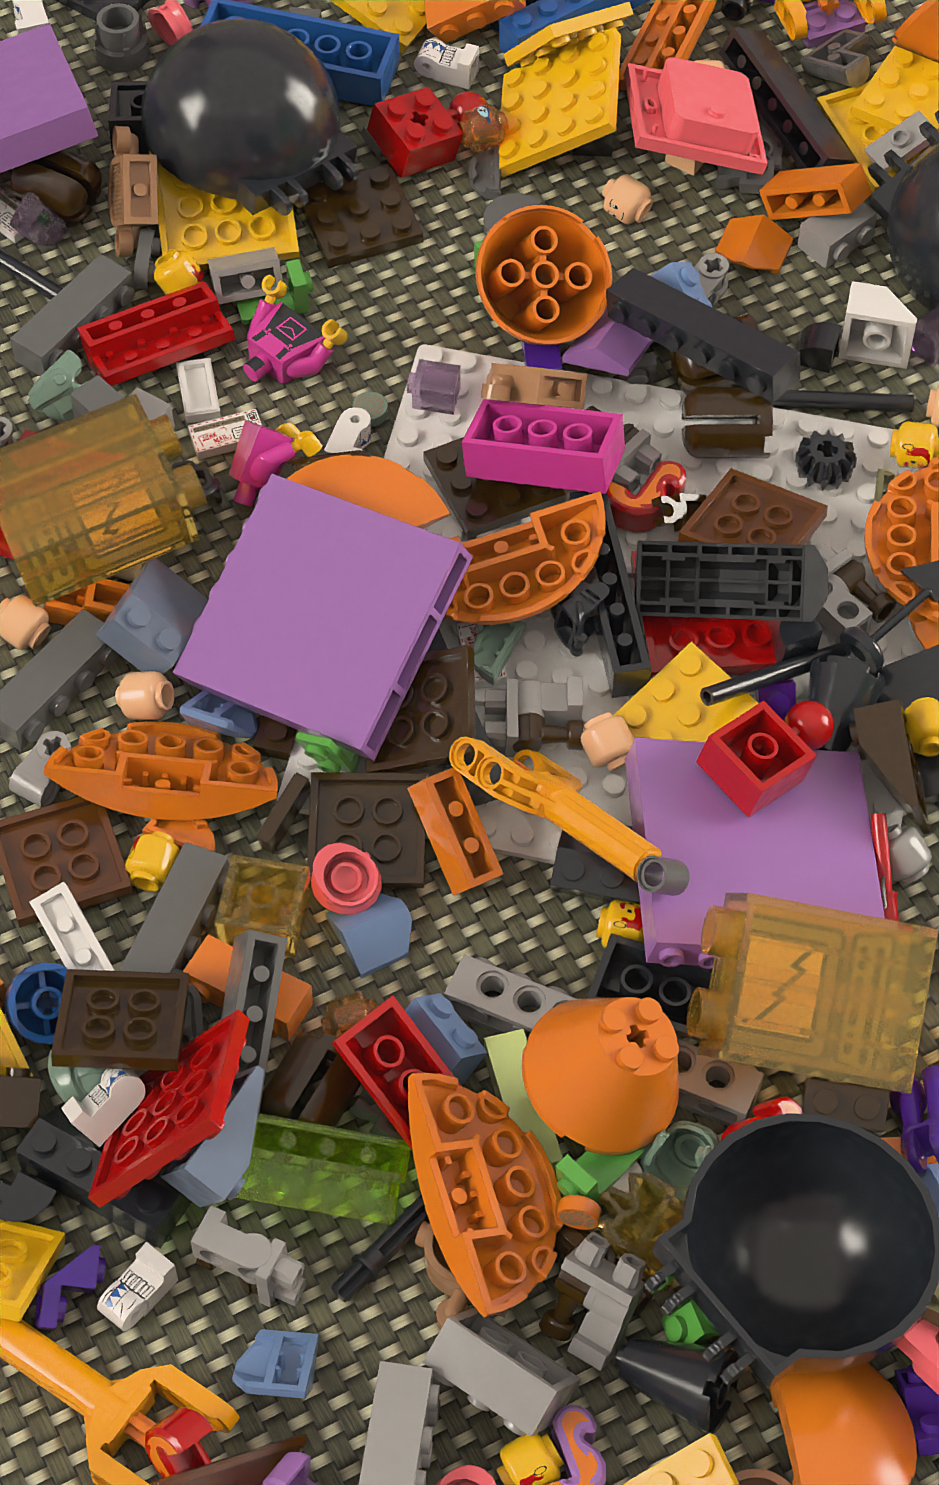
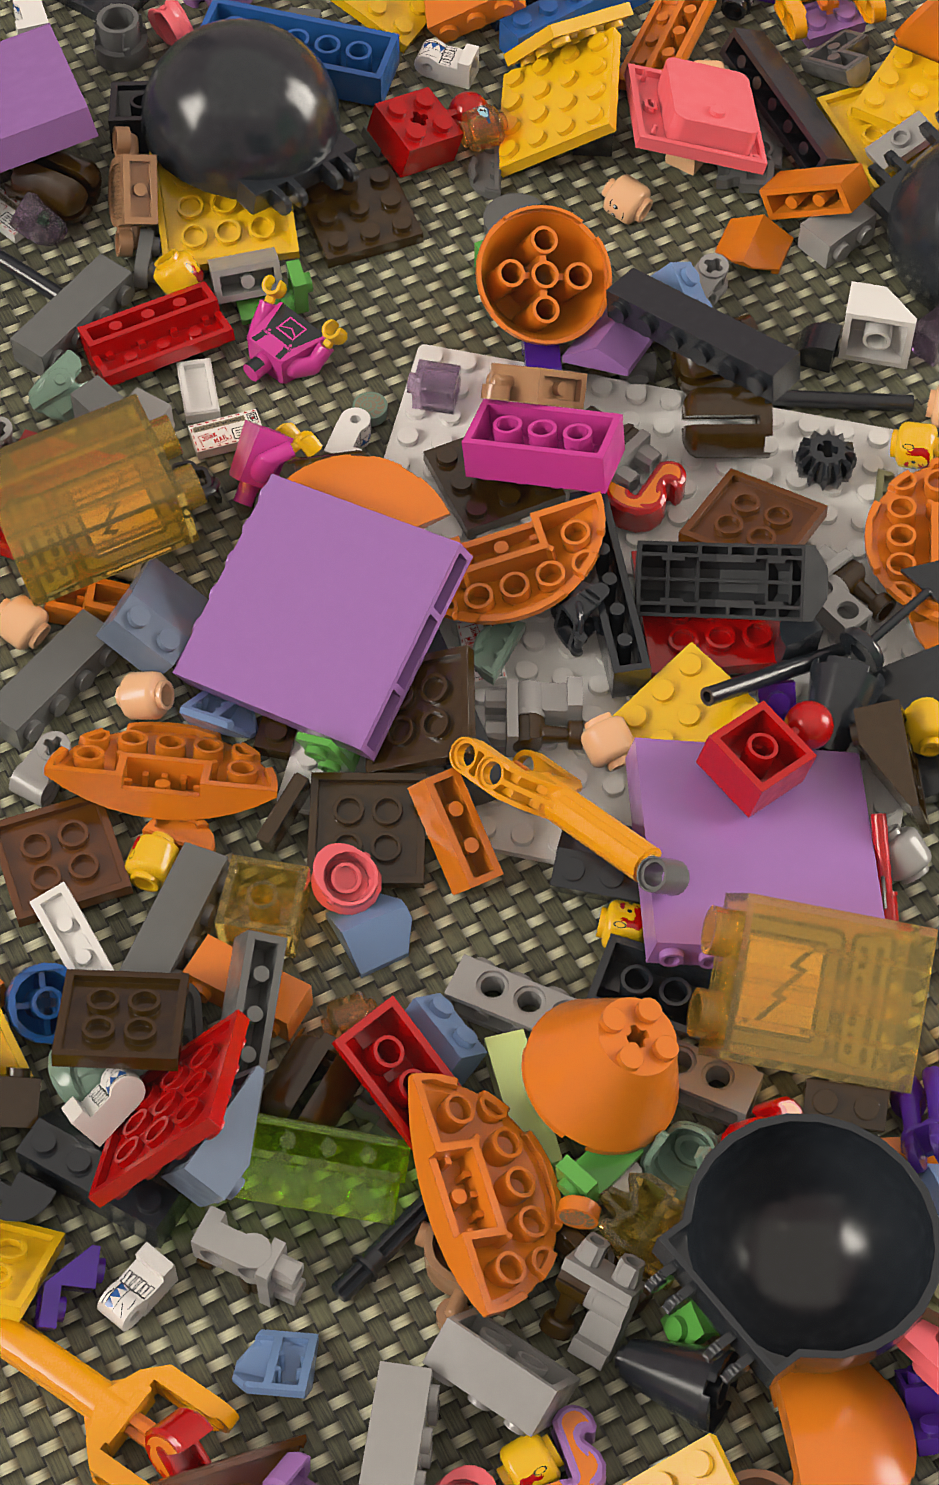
(677, 509): dark brown plate -> none

